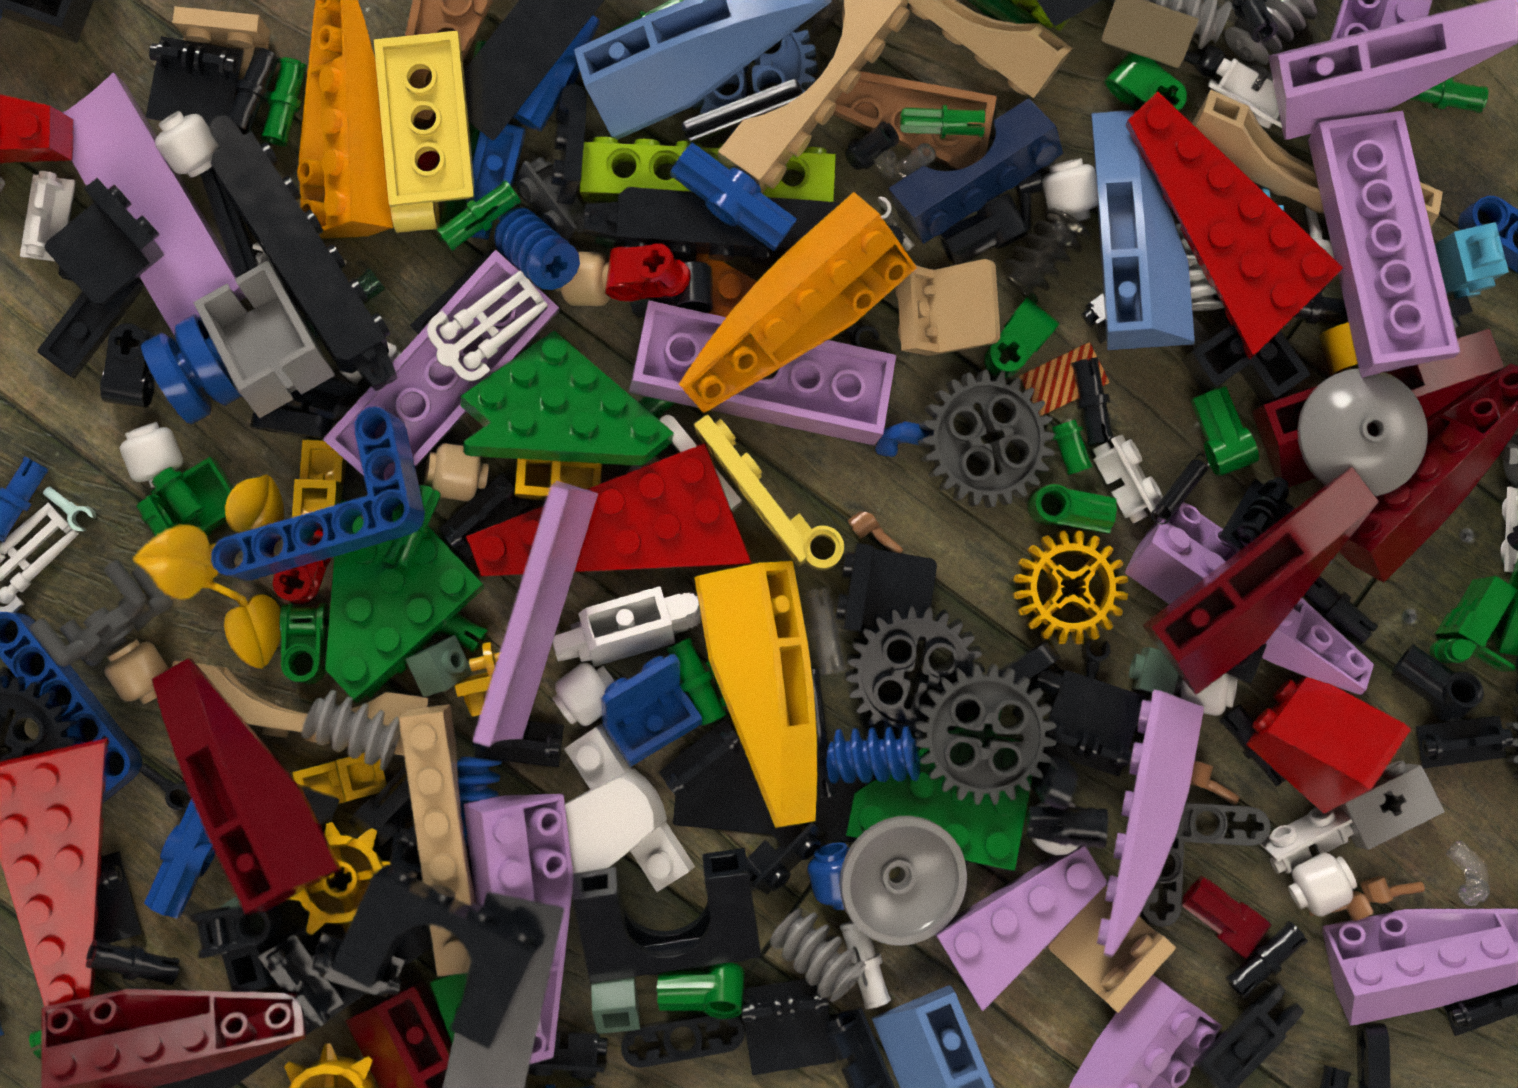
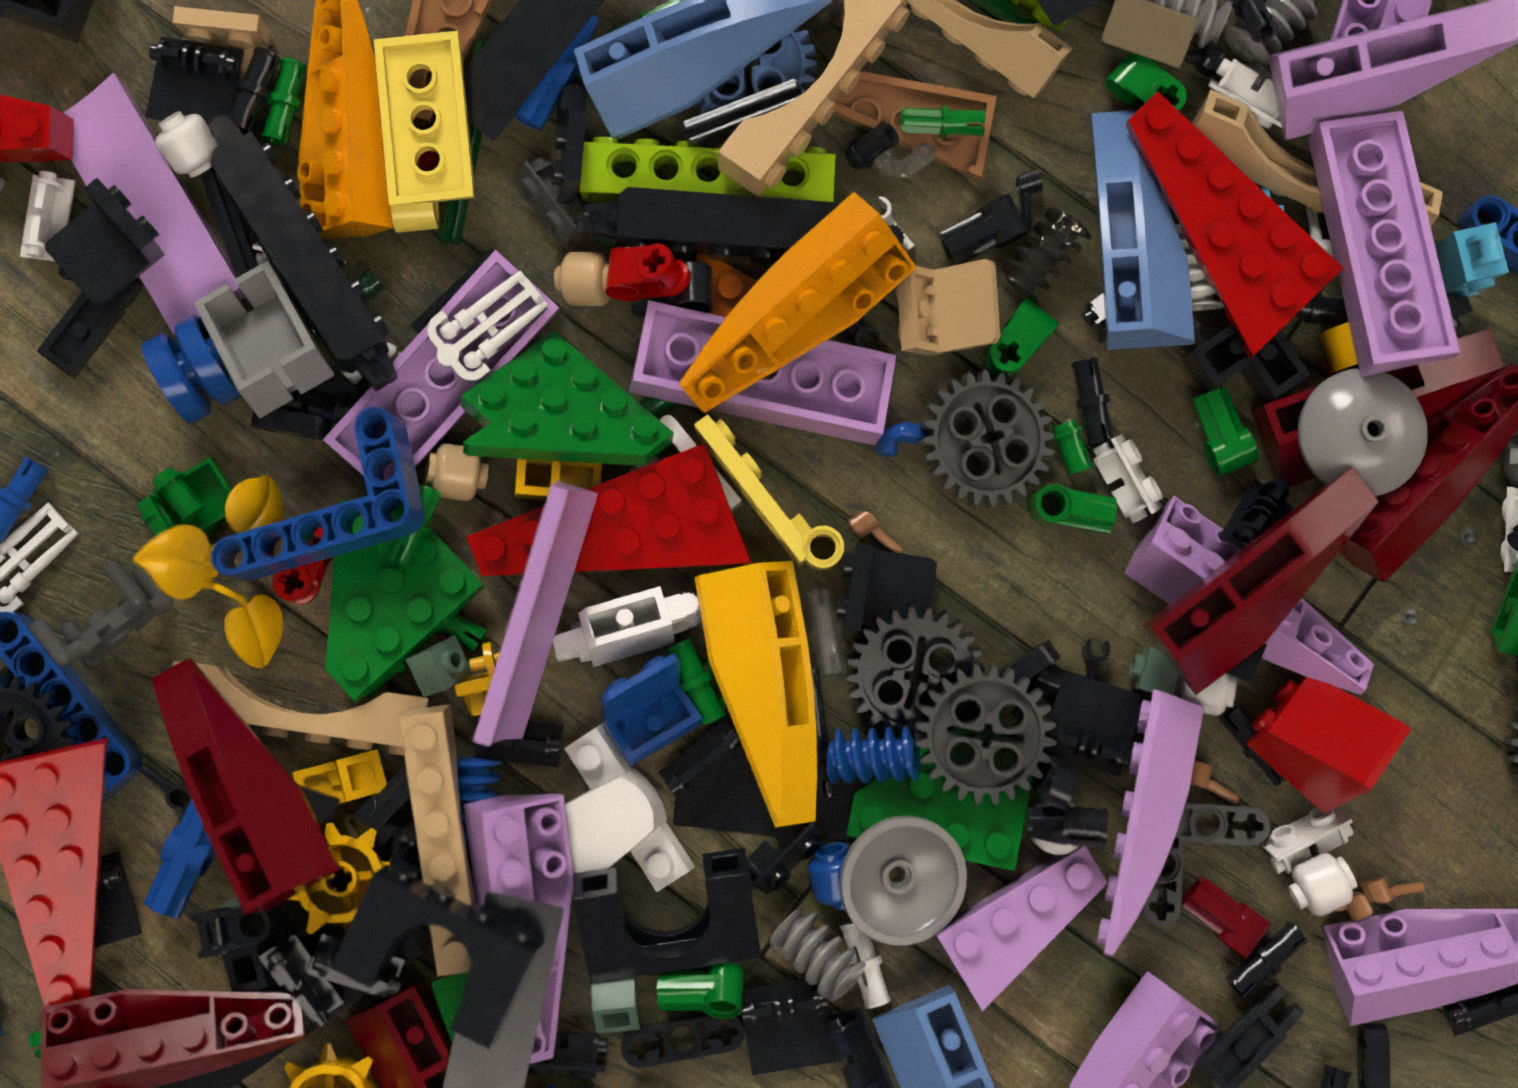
(69, 508): light aqua hand -> none
(126, 373): black piece -> none
(132, 962): black pin -> none
(133, 668): tan head -> none
(150, 452): white head -> none
(304, 638): green piece -> none
(320, 478): yellow slope -> none
(352, 728): light grey piece -> none
(478, 215): green pin -> none
(486, 509): black hinge -> none
(496, 162): blue hinge -> none
(536, 249): blue piece -> none
(581, 693): white head -> none
(732, 196): blue piece -> none
(937, 199): dark blue arch -> none
(1055, 573): yellow gear -> none
(1056, 380): clear orange sticker -> none
(1071, 188): white head -> none
(1115, 977): tan bracket -> none
(1180, 489): black piece -> none
(1339, 609): black pin -> none
(1411, 805): light grey brick -> none
(1436, 684): black piece -> none
(1455, 95): green pin -> none
(1462, 741): black hinge -> none
(1472, 623): green piece -> none
(1476, 874): clear arm -> none

